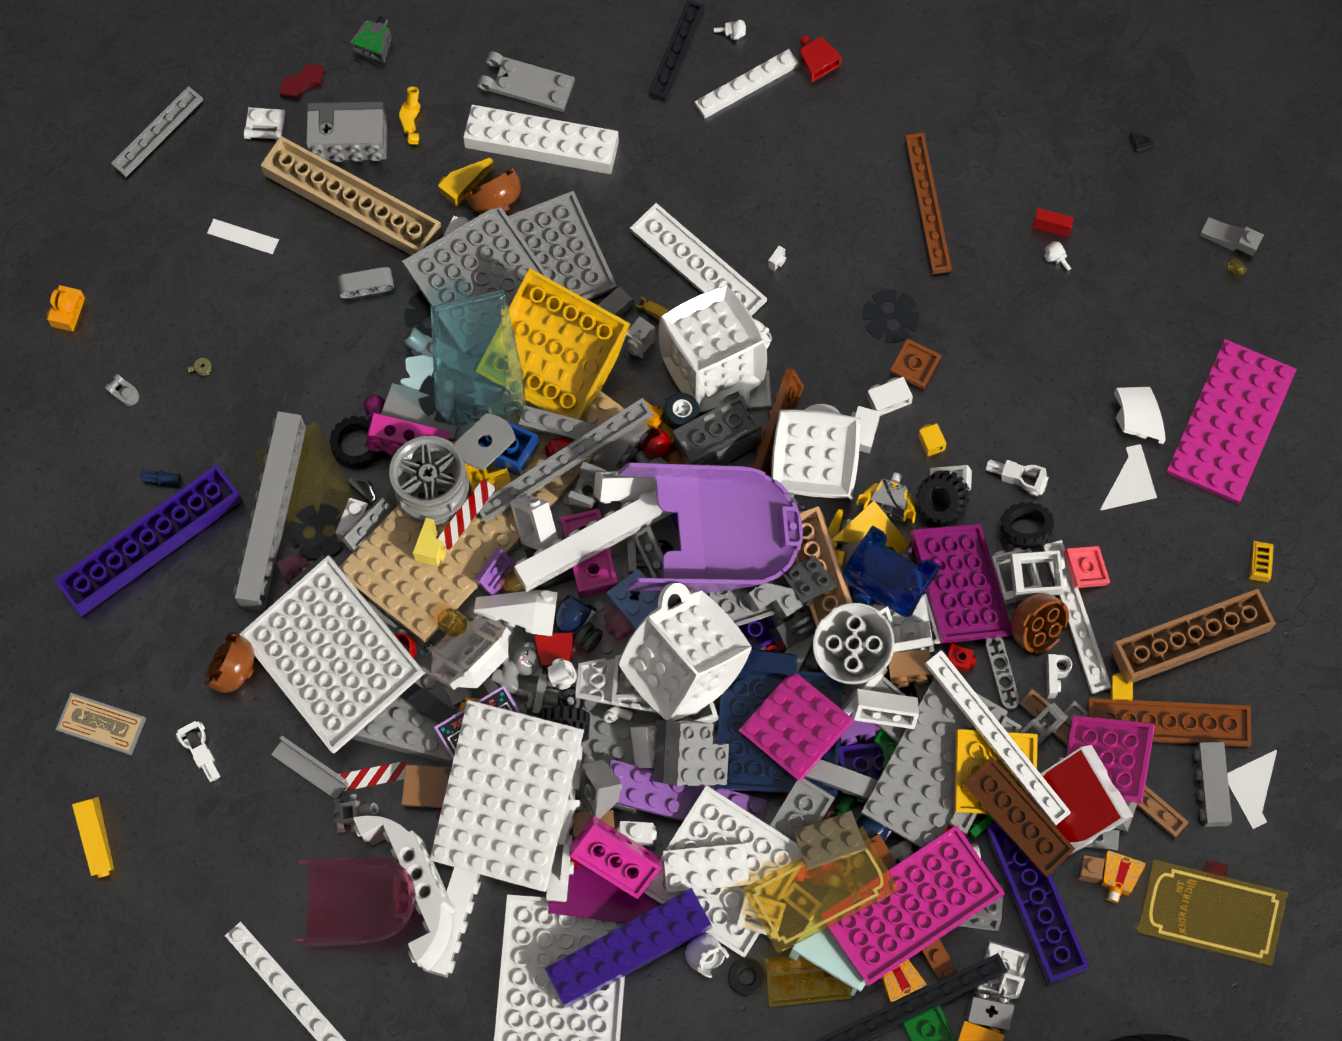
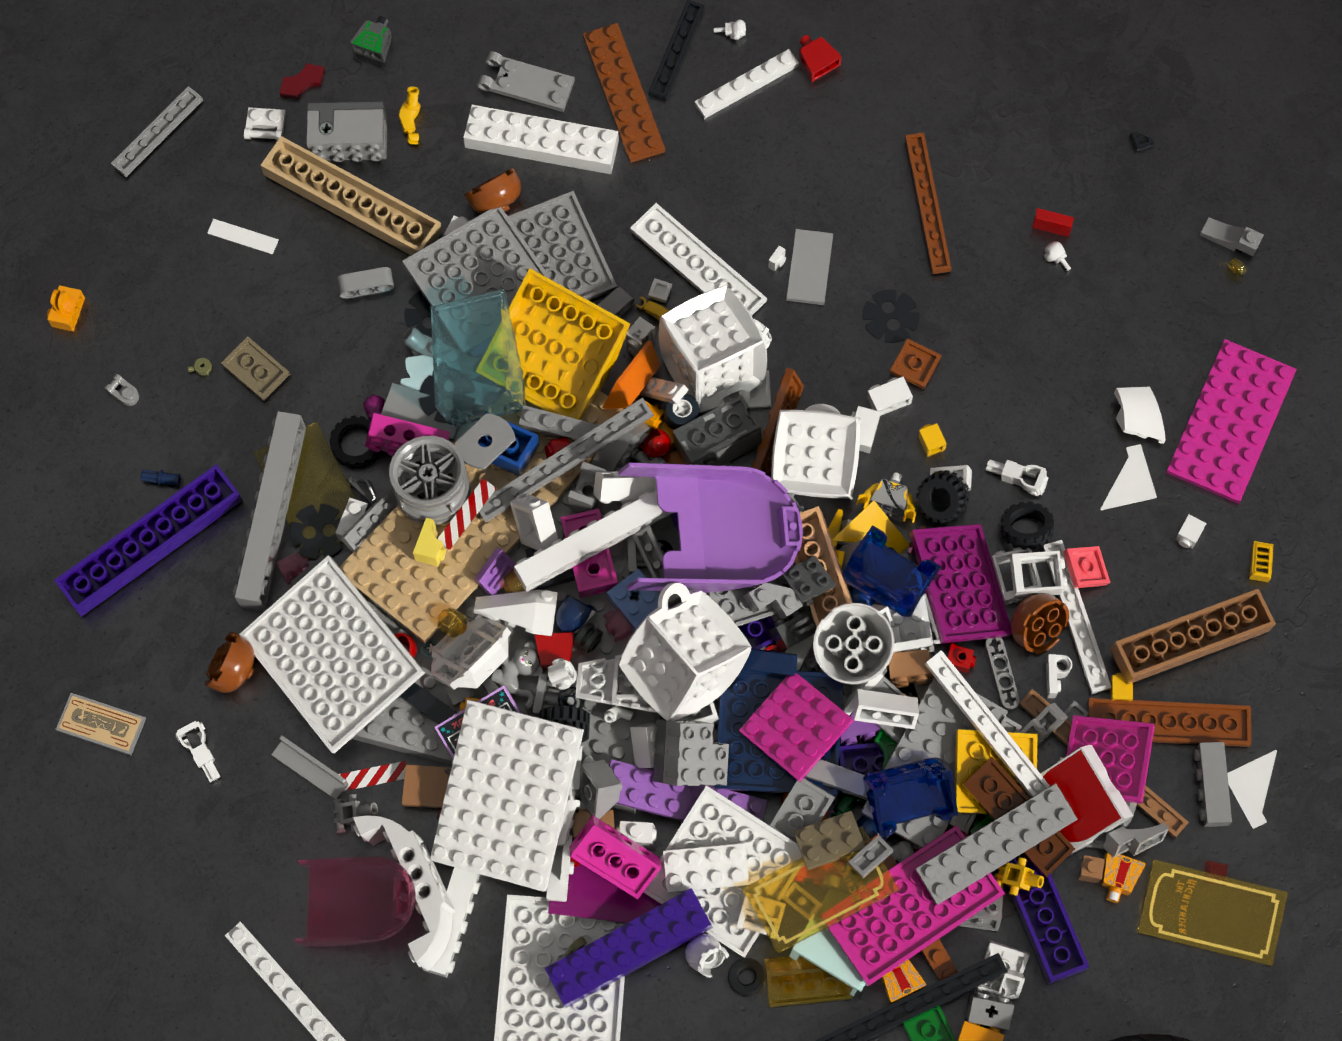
(93, 836): yellow slope -> none
(255, 368): none -> dark tan plate
(464, 180): yellow slope -> none
(497, 478): yellow plate -> none
(576, 945): none -> olive piece
(624, 93): none -> dark orange plate
(633, 378): none -> orange slope
(660, 290): none -> white plate
(664, 390): none -> white plate
(809, 267): none -> light grey tile
(870, 857): none -> light grey plate
(910, 793): none -> clear blue windscreen
(996, 844): none -> light grey plate
(1018, 877): none -> yellow piece
(1134, 840): none -> light grey slope
(1190, 532): none -> white brick

